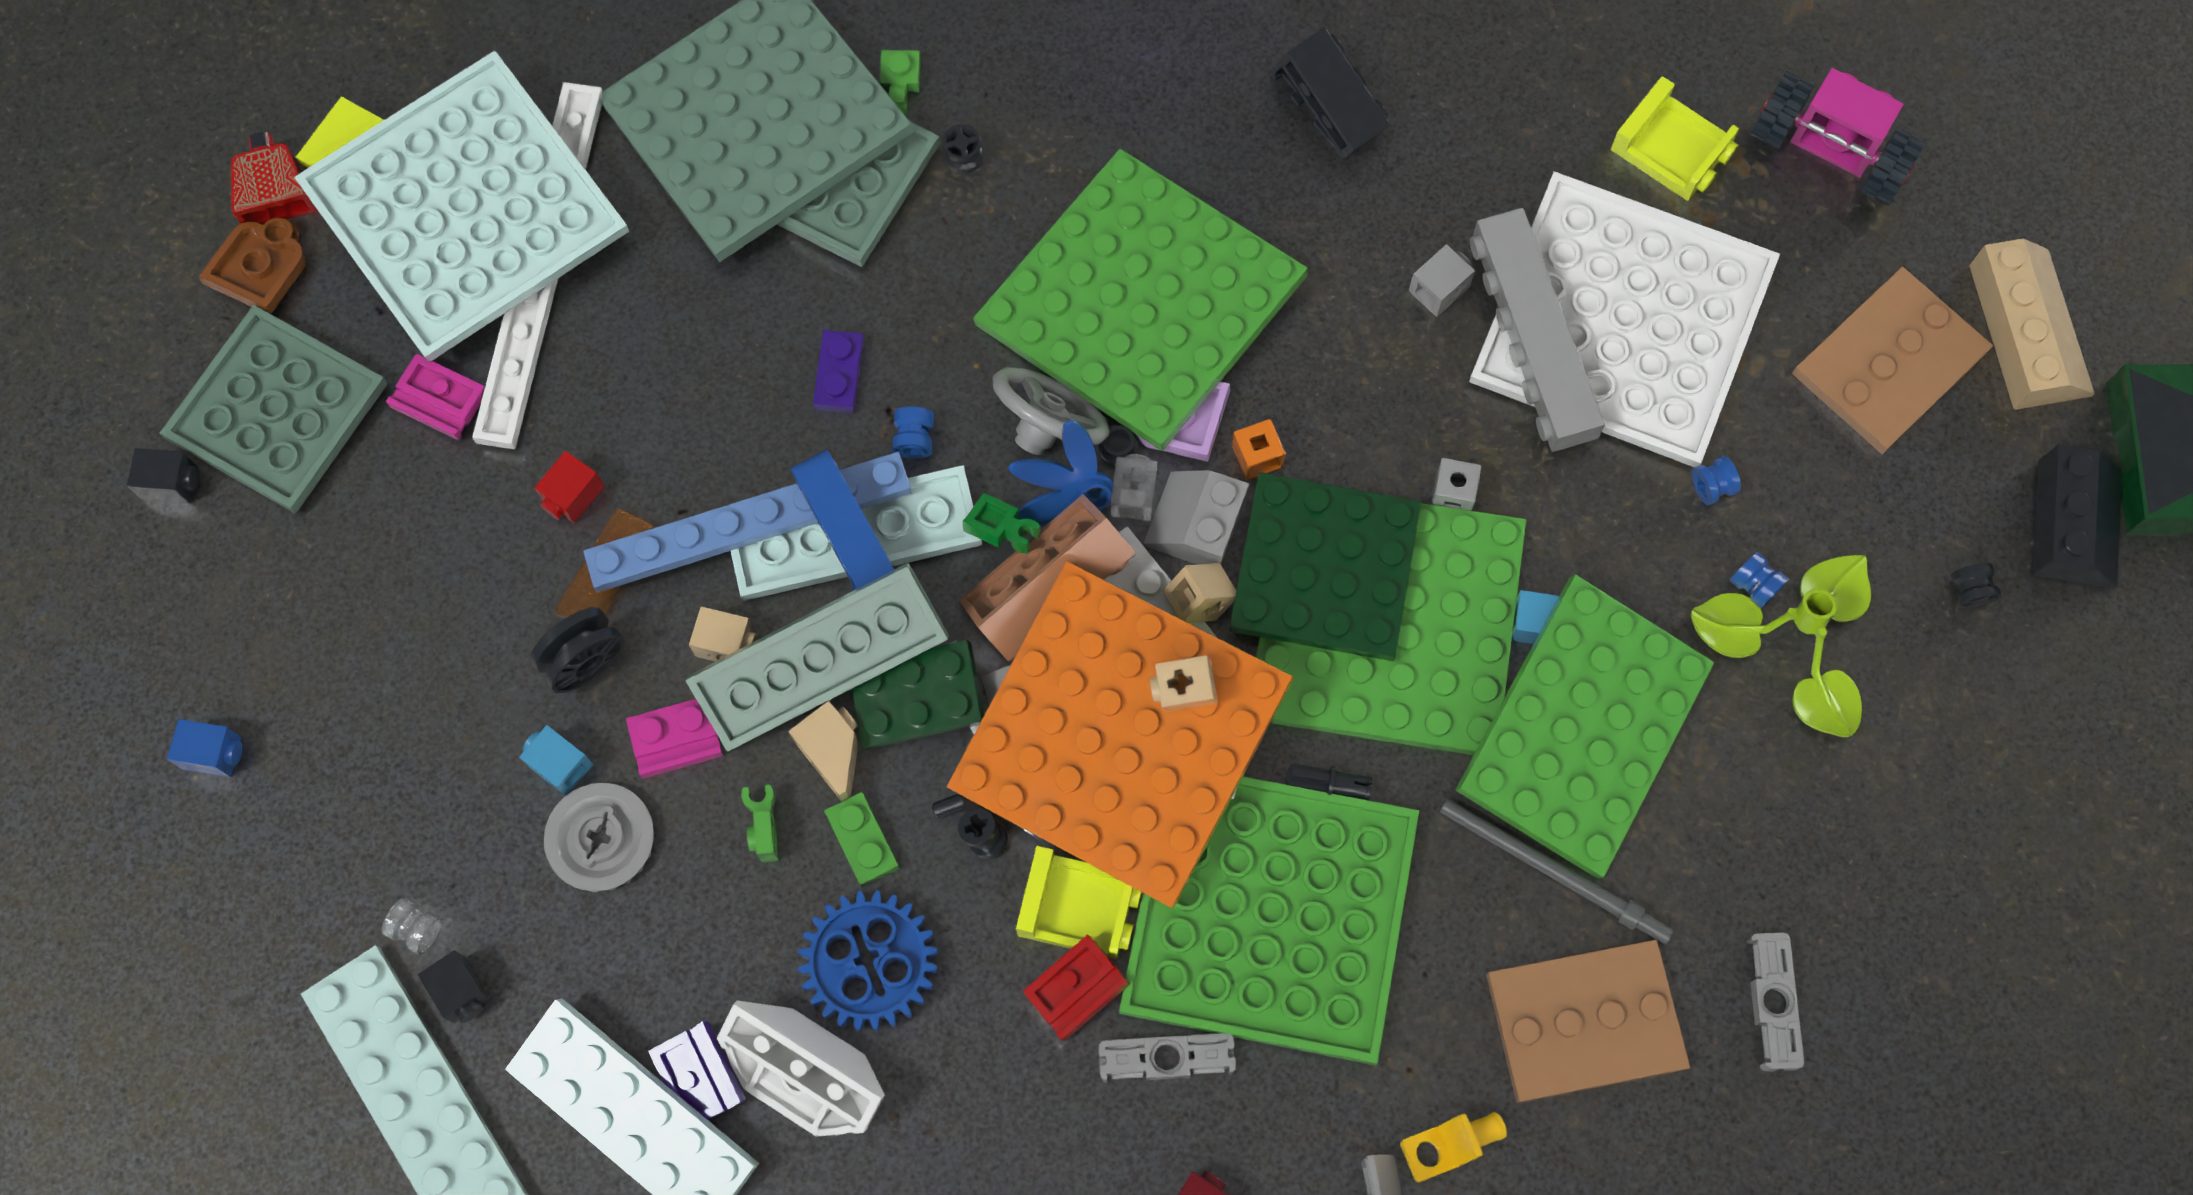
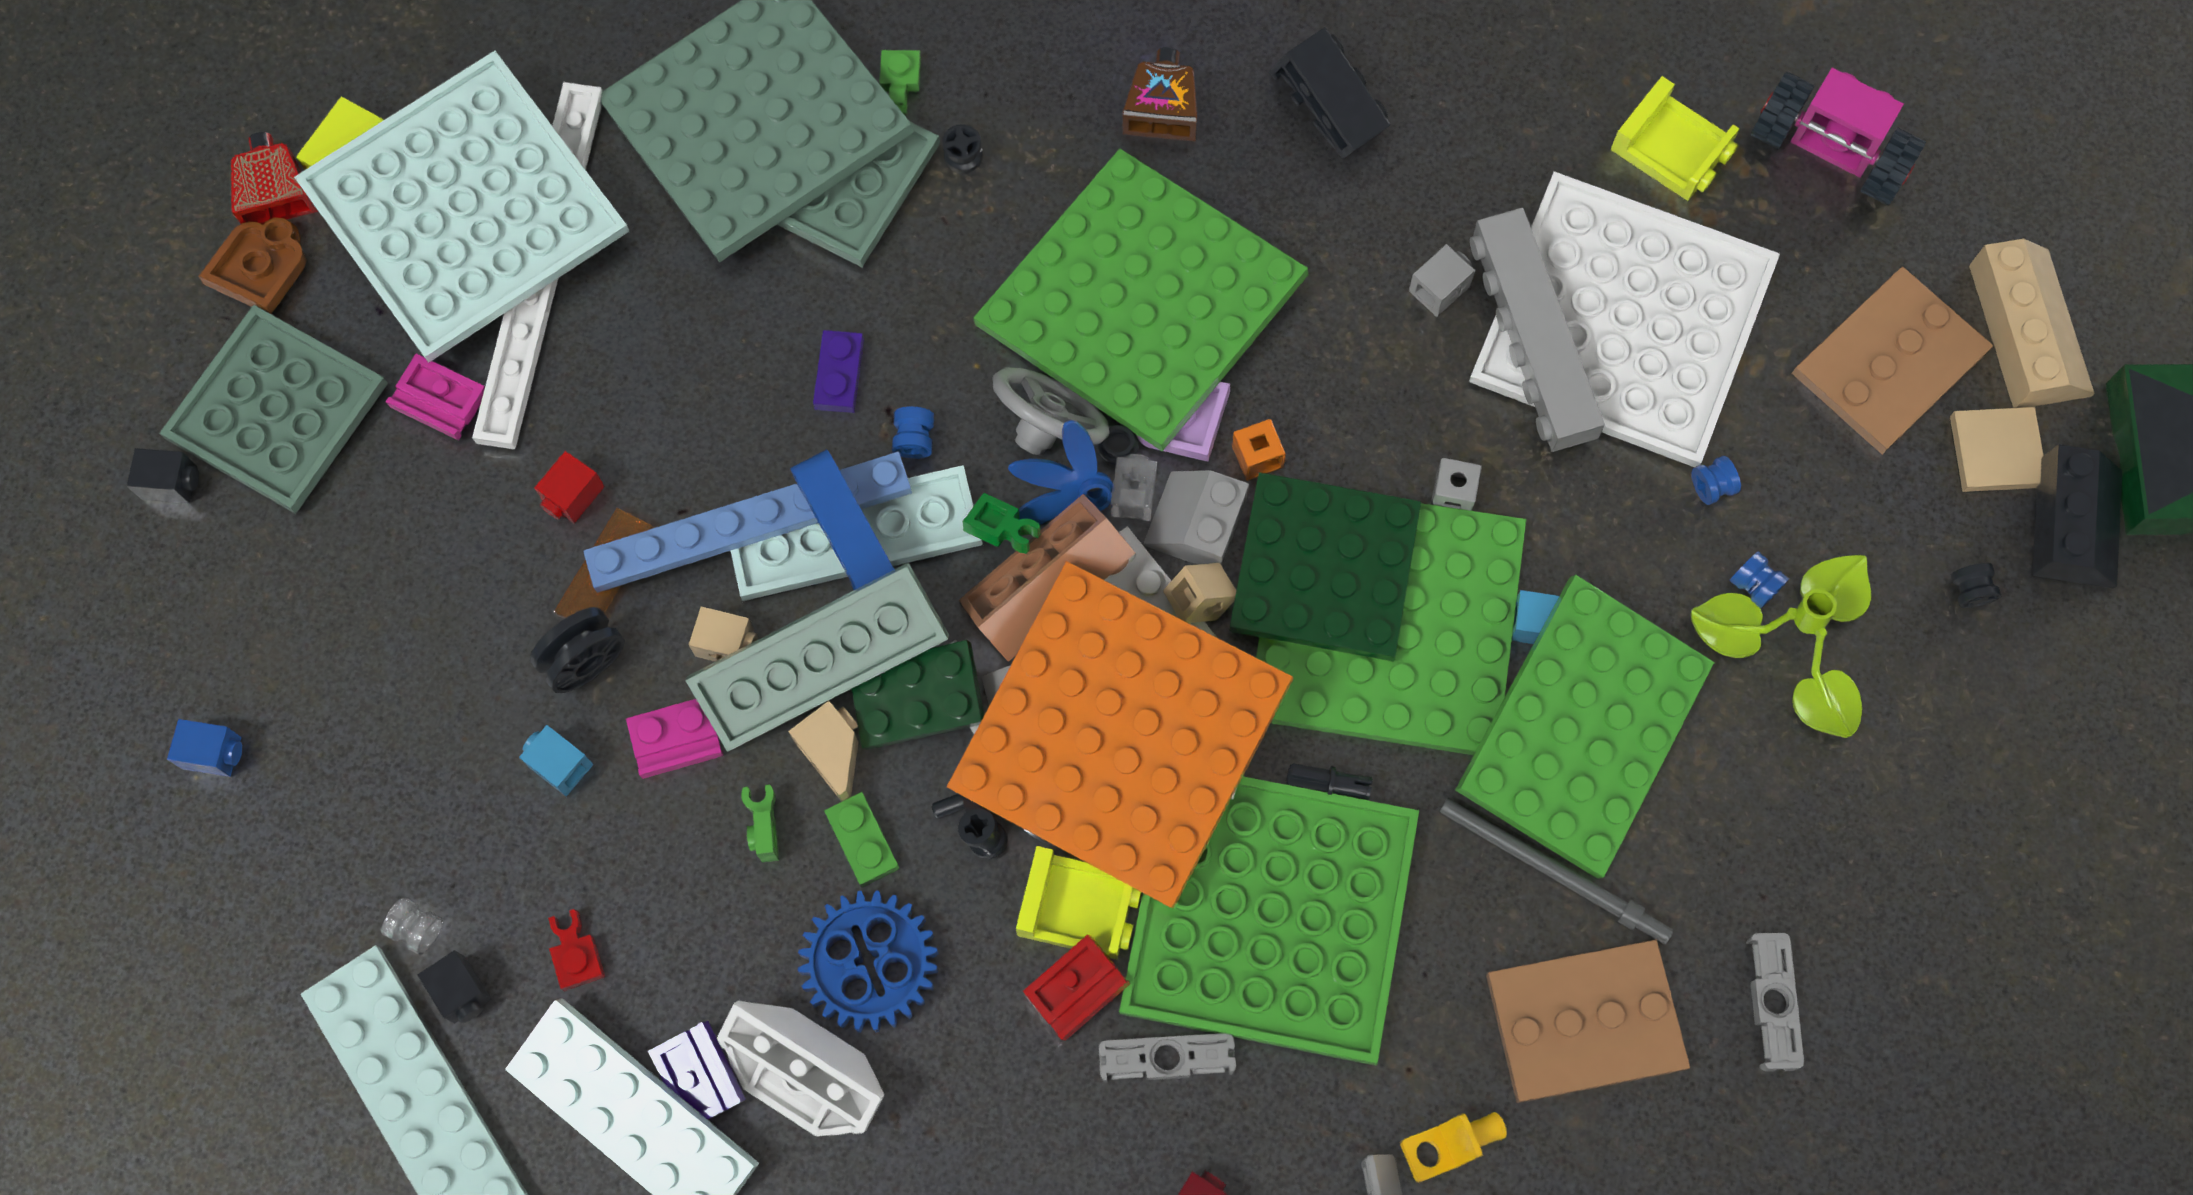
(576, 958): none -> red plate
(587, 811): light grey gear -> none
(1162, 99): none -> reddish brown torso
(1198, 694): tan brick -> none
(1997, 448): none -> tan tile

